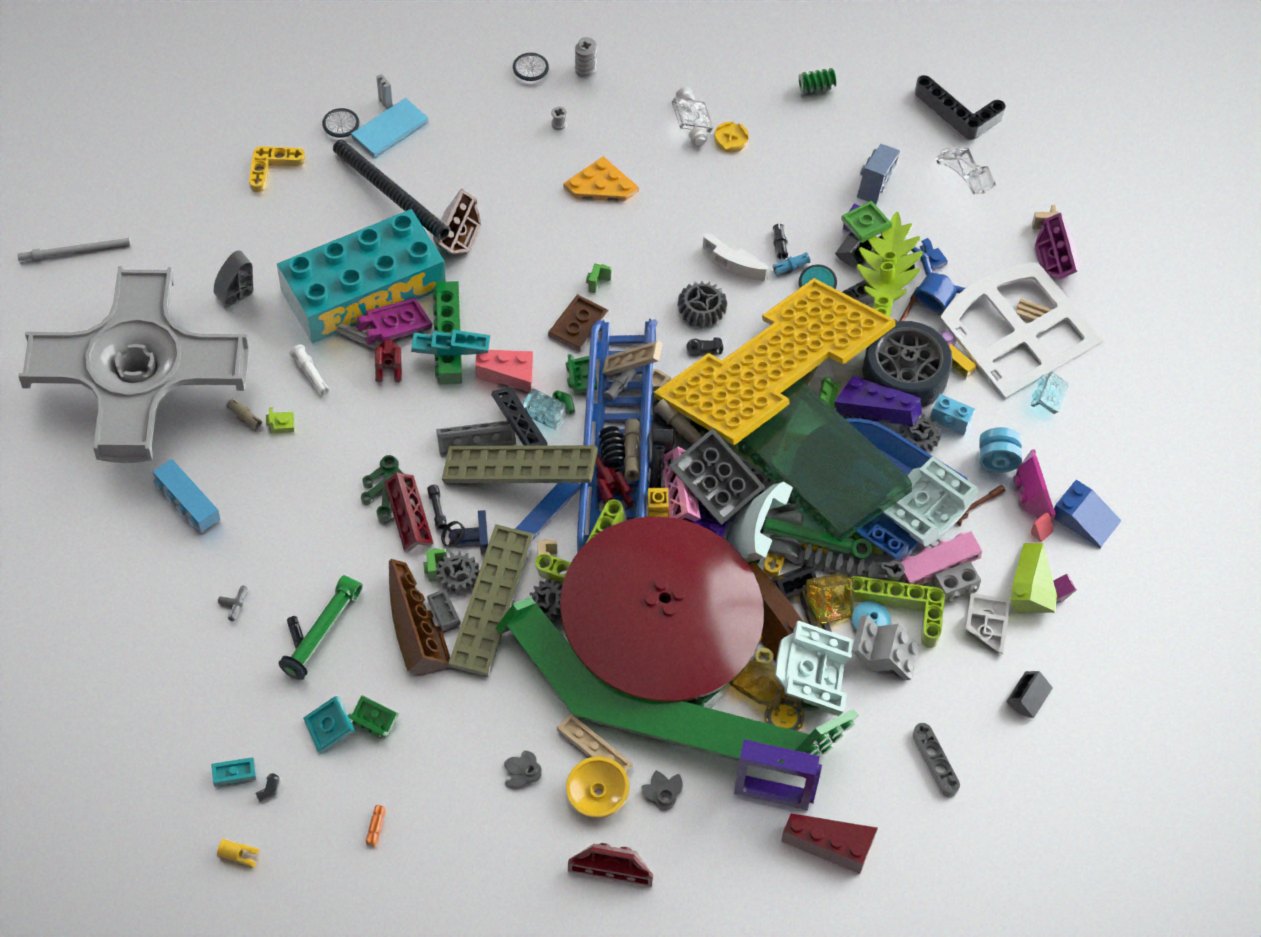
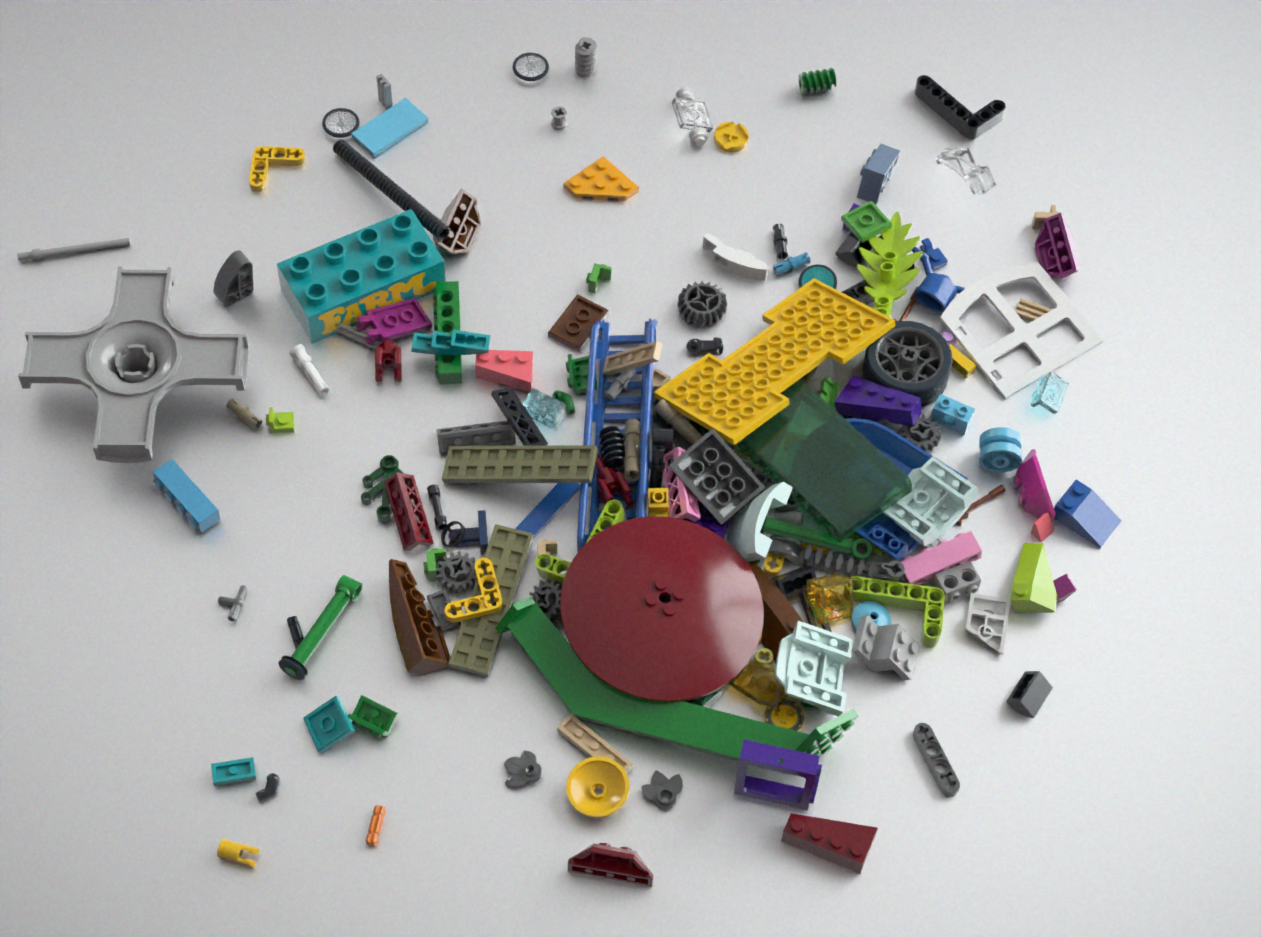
(482, 600): none -> yellow beam

